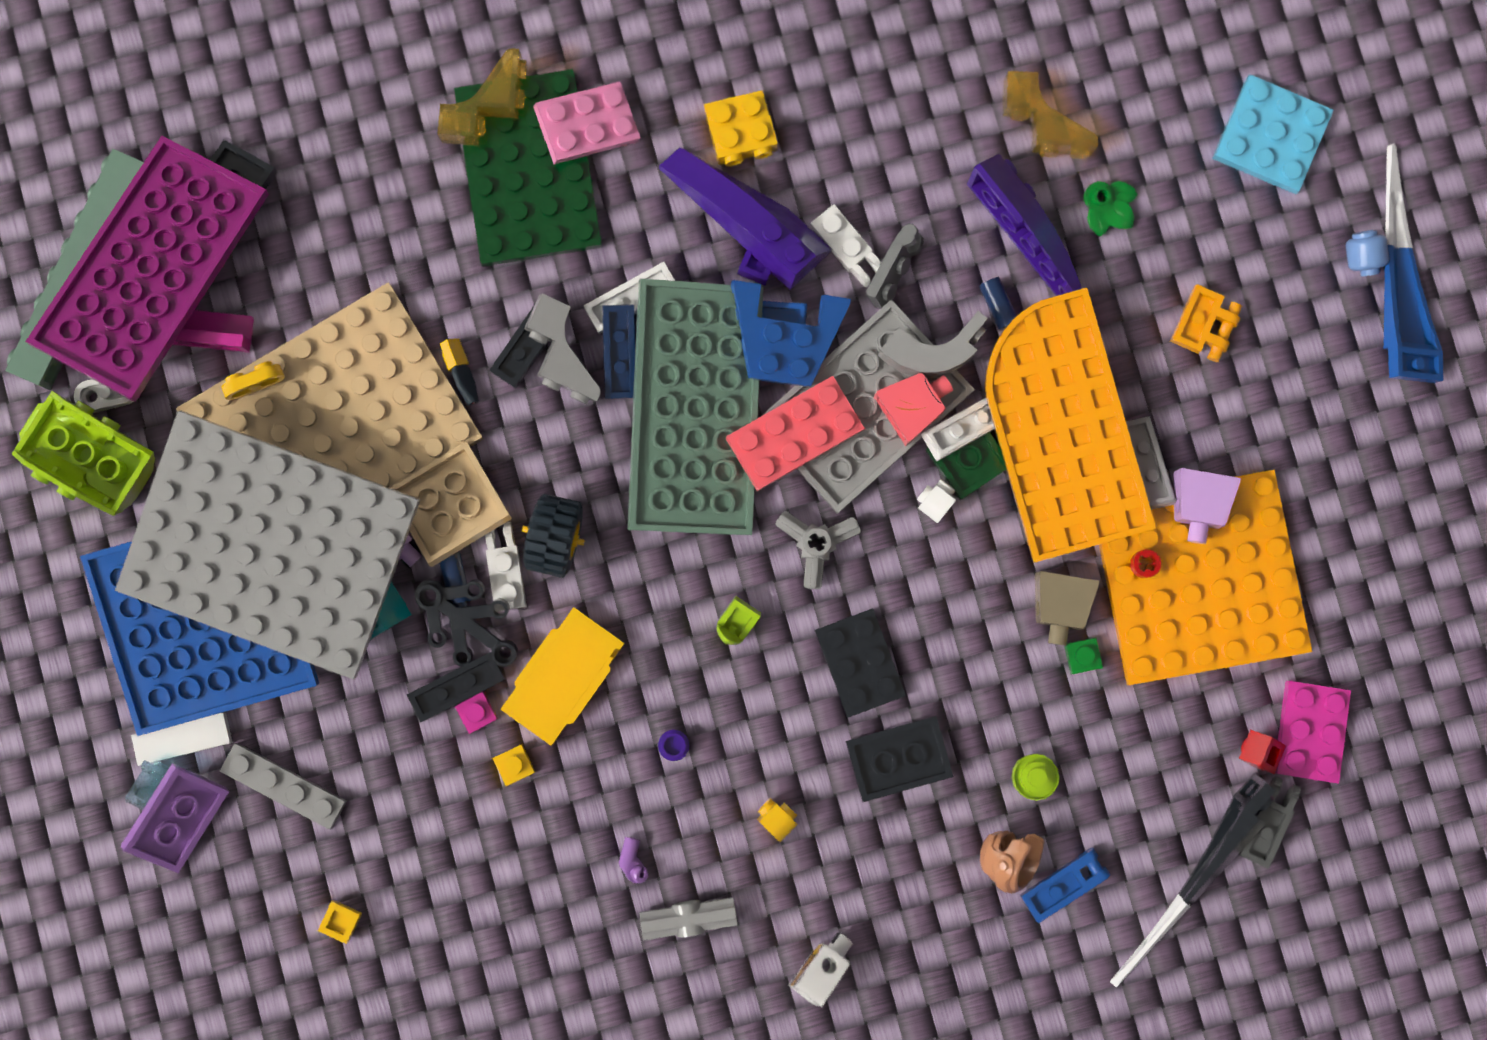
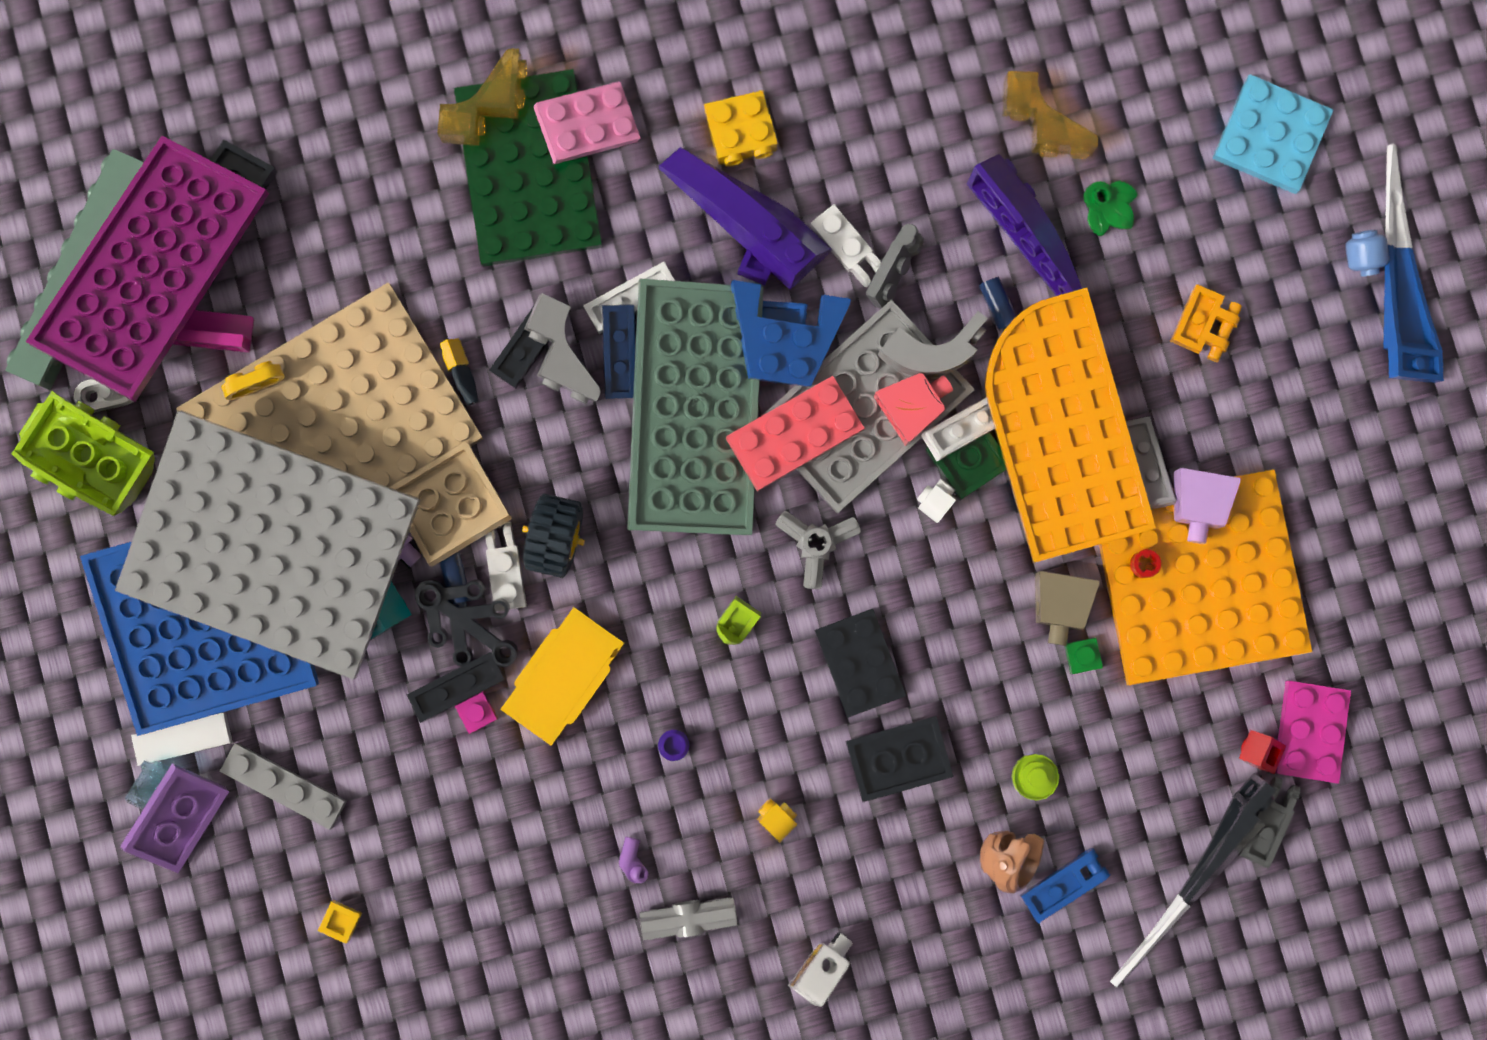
(514, 765): yellow plate -> none

